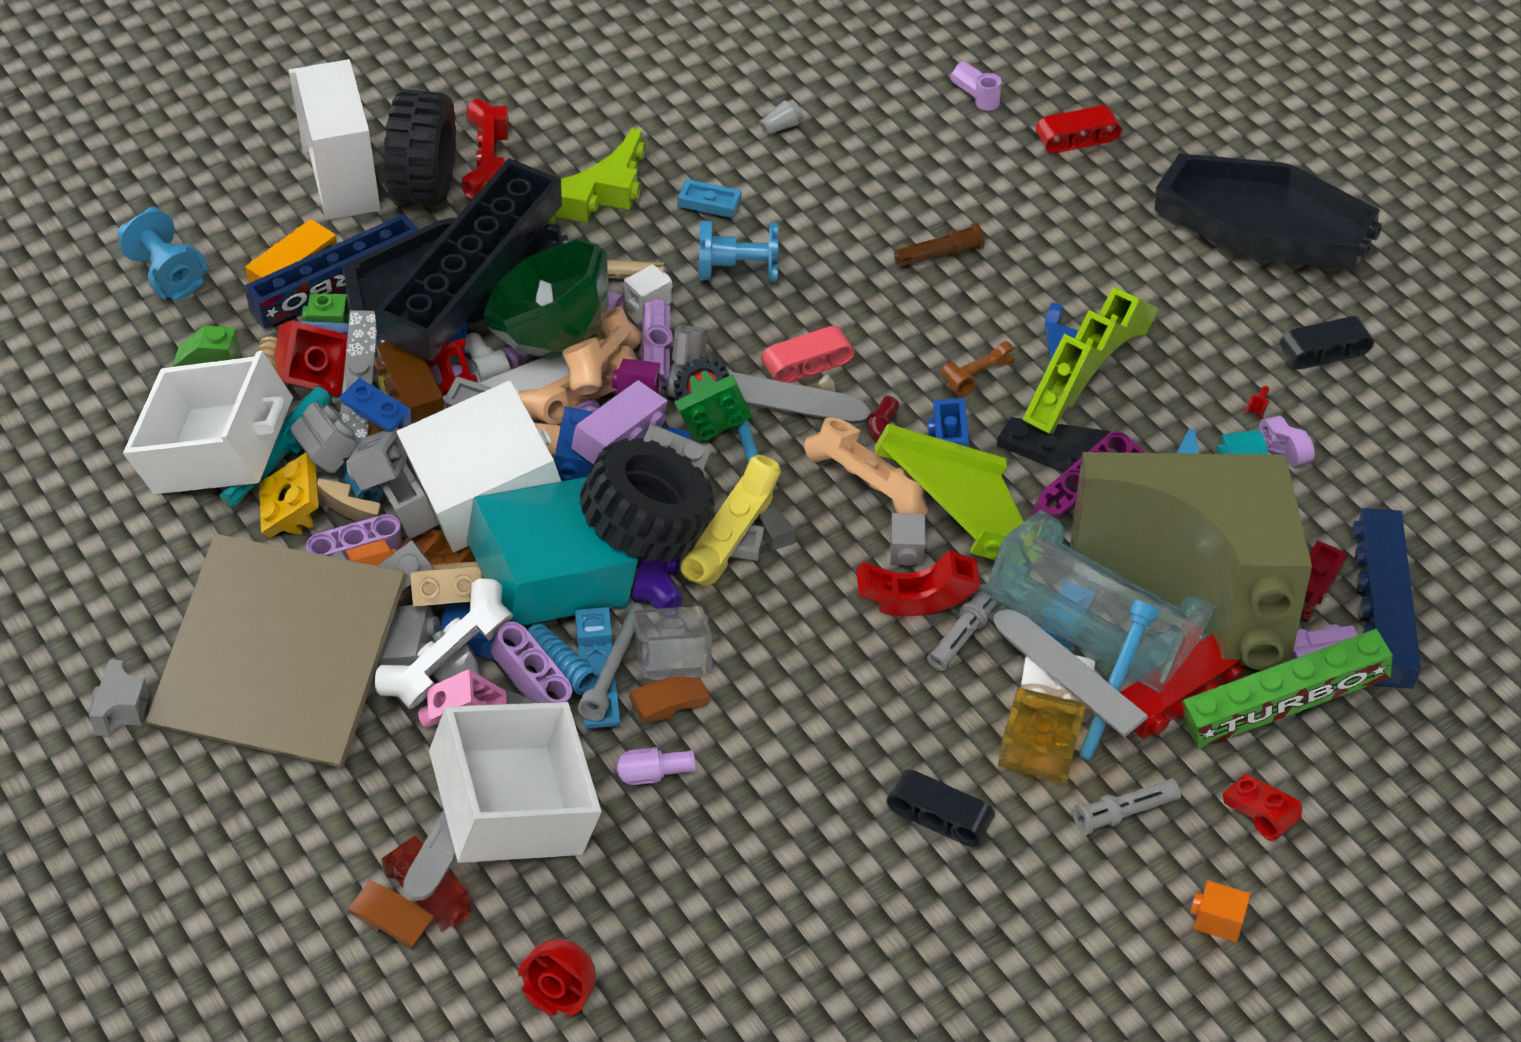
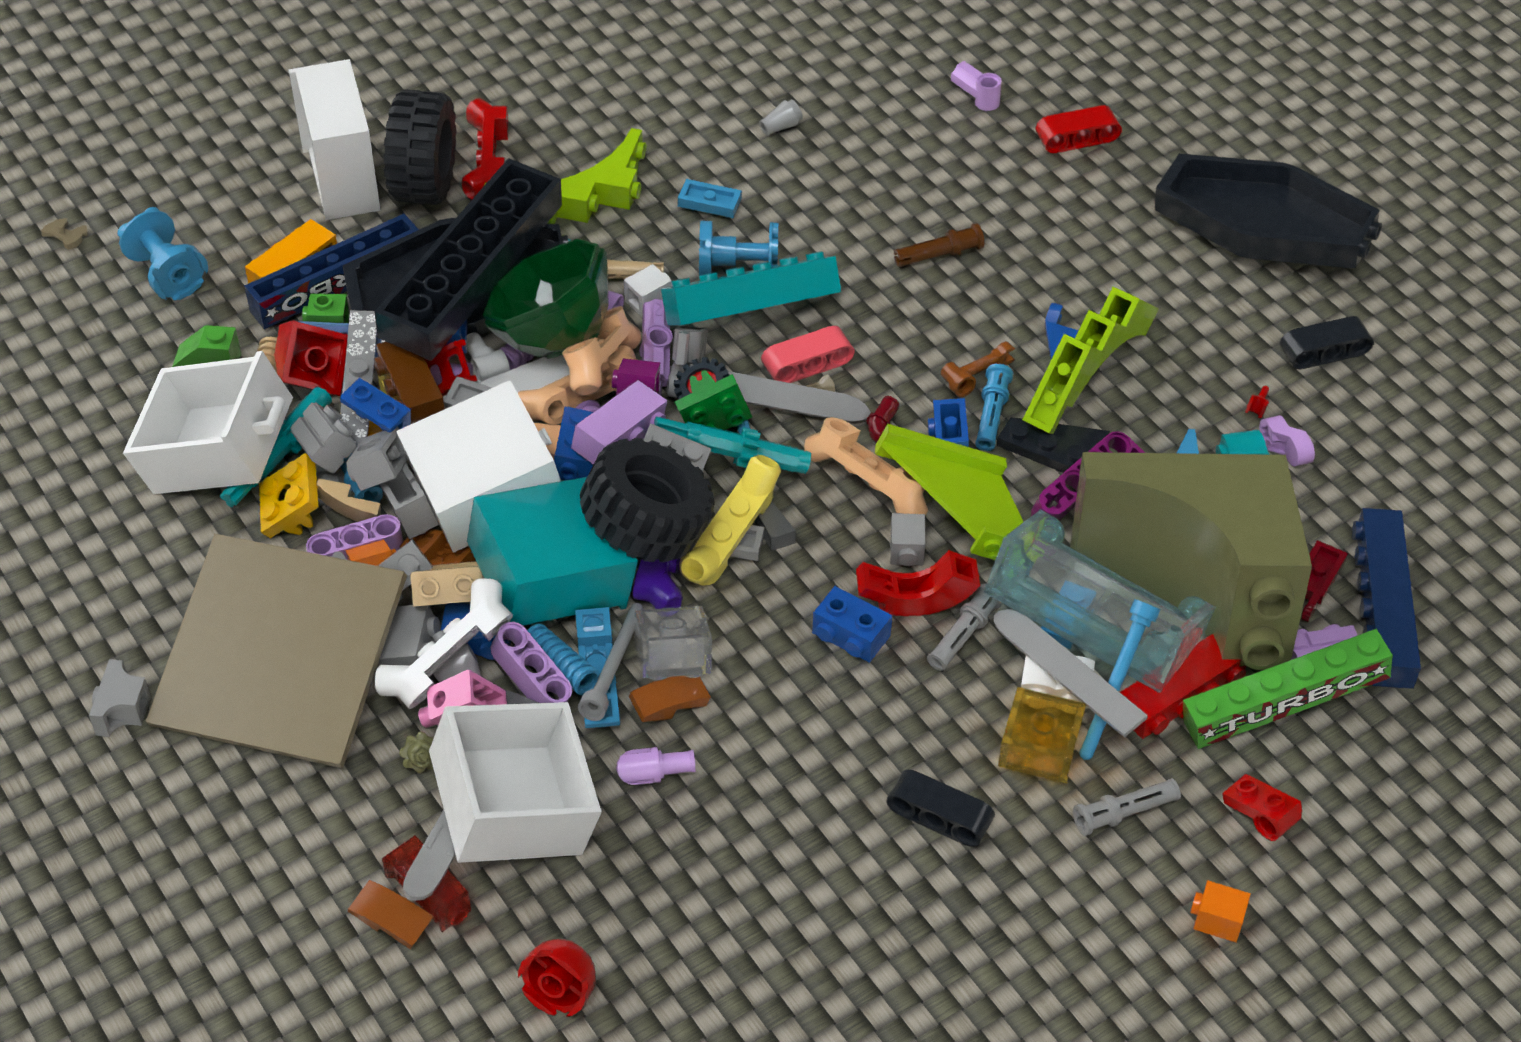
(70, 239): none -> dark tan piece
(416, 752): none -> olive plant
(740, 446): none -> teal piece
(750, 290): none -> teal brick
(852, 624): none -> blue brick
(987, 433): none -> dark azure pin

